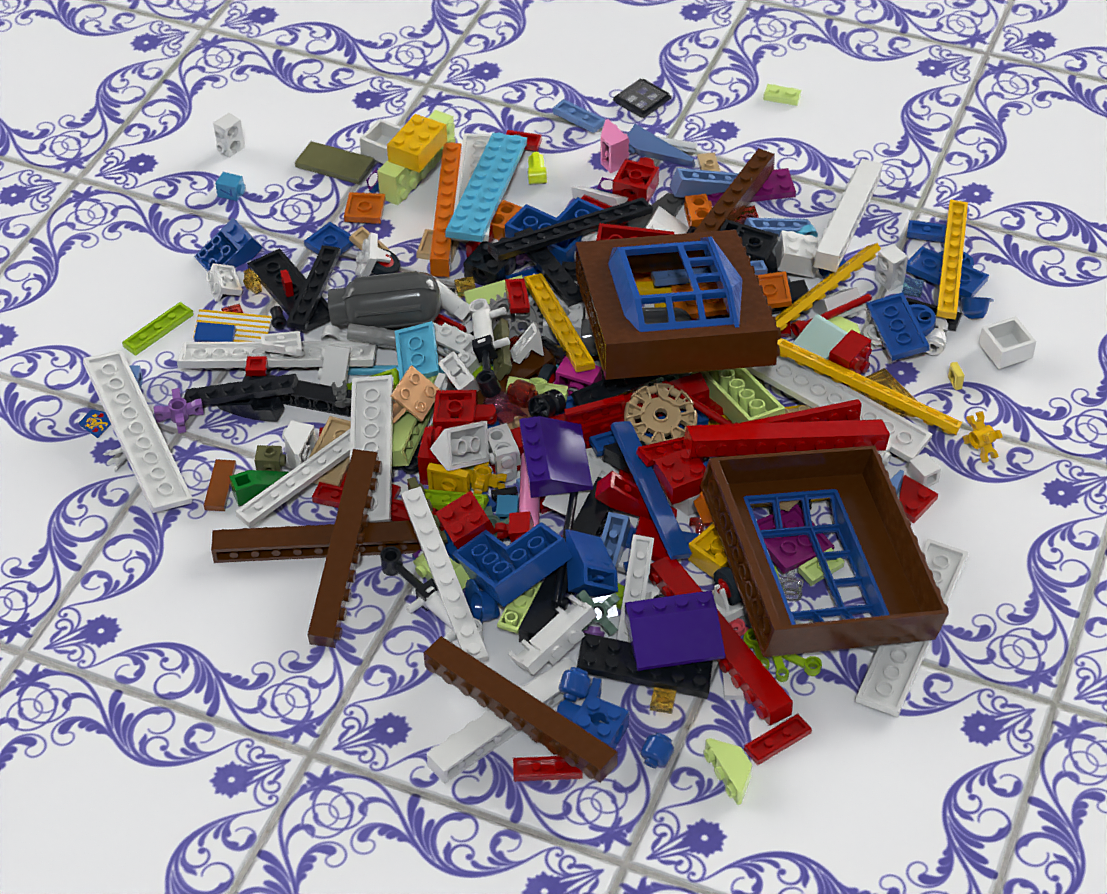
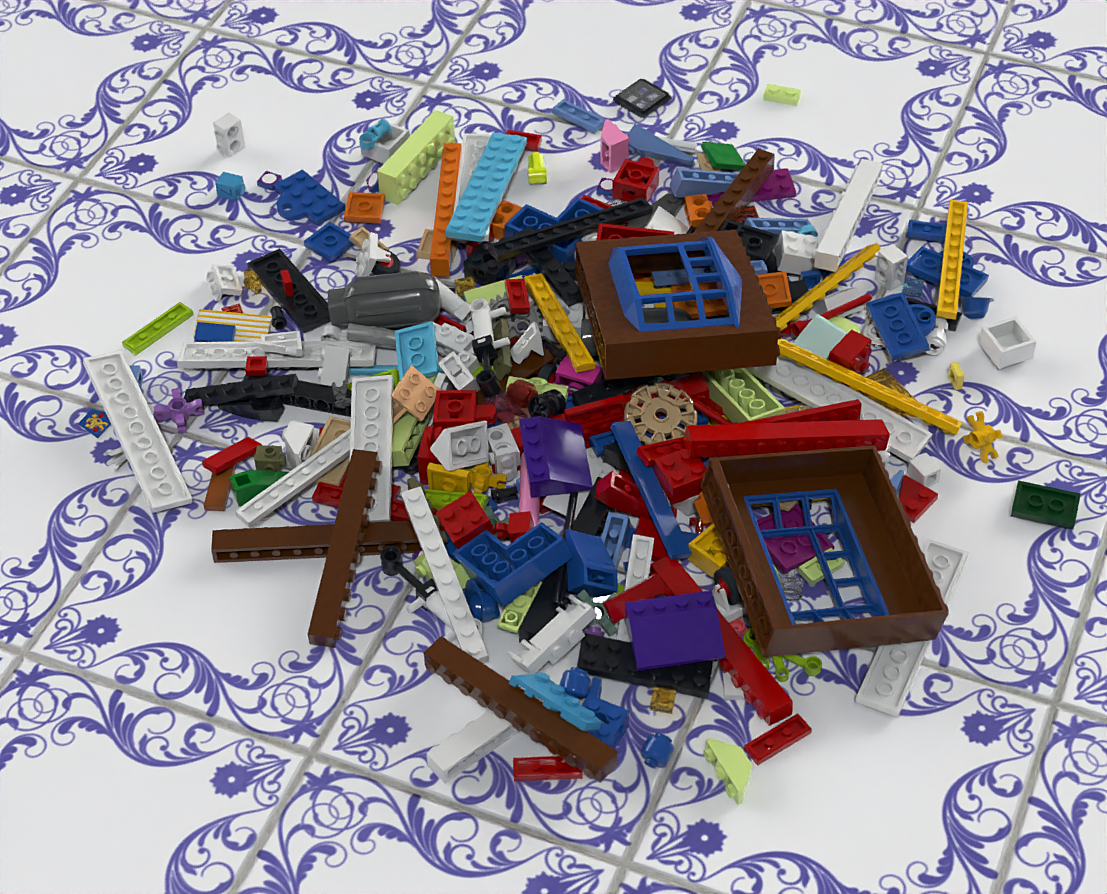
(230, 246): blue slope -> none
(231, 455): none -> red tile
(268, 180): none -> tile
(306, 199): none -> blue plate
(313, 287): black plate -> none
(334, 162): olive tile -> none
(374, 134): none -> medium azure connector
(417, 143): yellow brick -> none
(505, 505): dark azure brick -> none
(557, 700): none -> dark azure wing
(608, 198): white slope -> none
(643, 590): none -> red tile
(723, 156): none -> green tile
(811, 277): none -> blue plate
(1045, 504): none -> dark green plate

